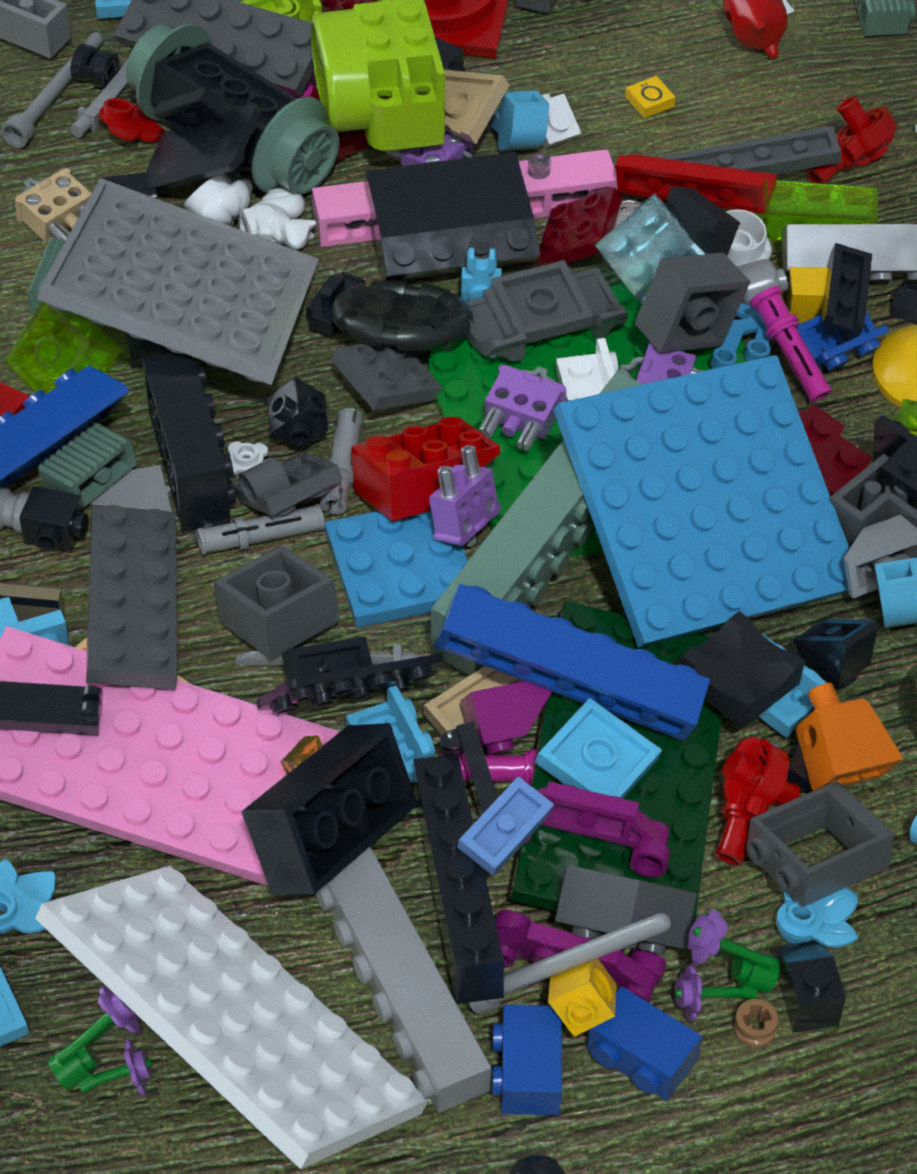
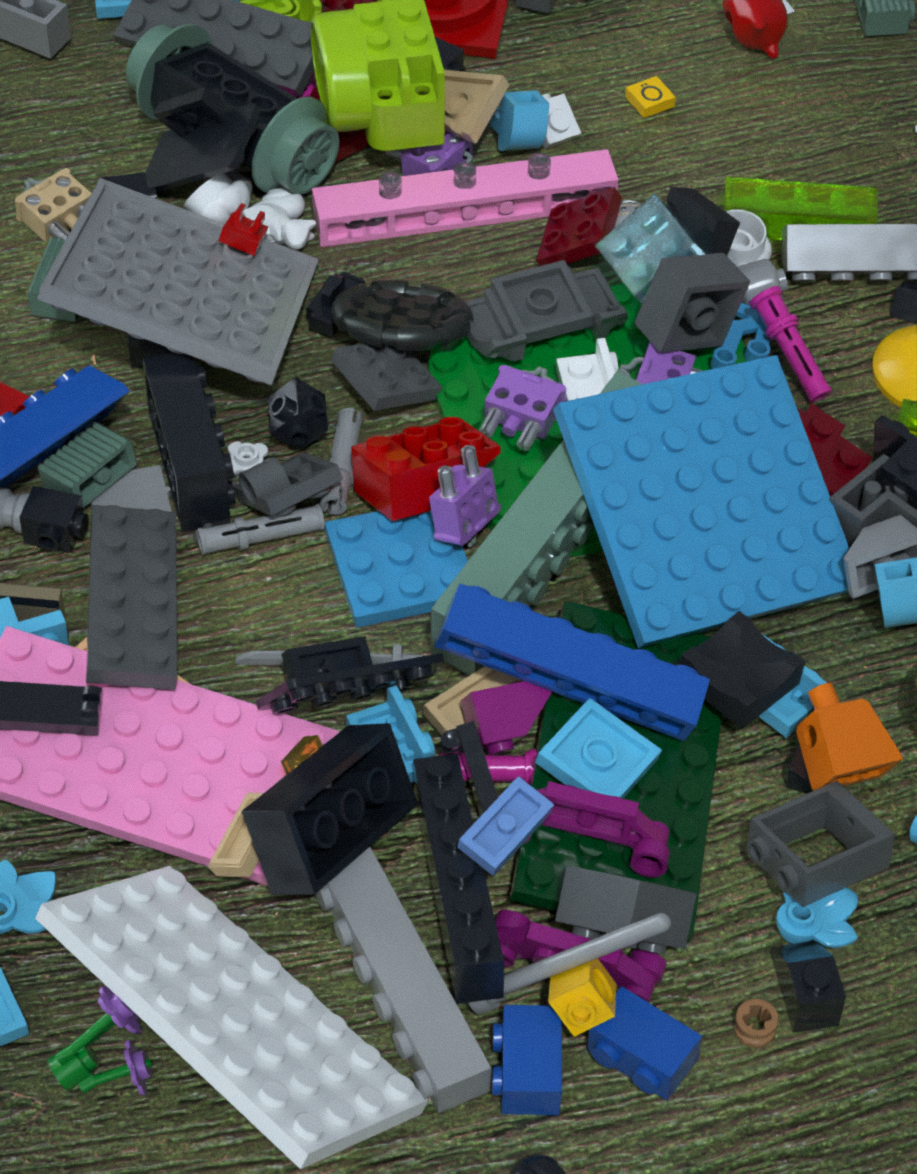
(20, 127): light grey piece -> none
(56, 343): clear neon green slope -> none
(89, 117): light grey sword -> none
(93, 65): black wheel -> none
(129, 121): red plate -> none
(236, 851): none -> tan tile
(243, 232): none -> red tile
(277, 601): dark grey brick -> none
(440, 209): black slope -> none
(478, 274): medium azure plate -> none
(722, 185): red fence -> none
(750, 968): plant -> none
(752, 783): red pin -> none
(768, 154): dark grey plate -> none
(806, 291): yellow brick -> none
(831, 351): blue bracket -> none
(838, 649): black slope -> none
(846, 291): black hinge -> none
(860, 140): red pin -> none

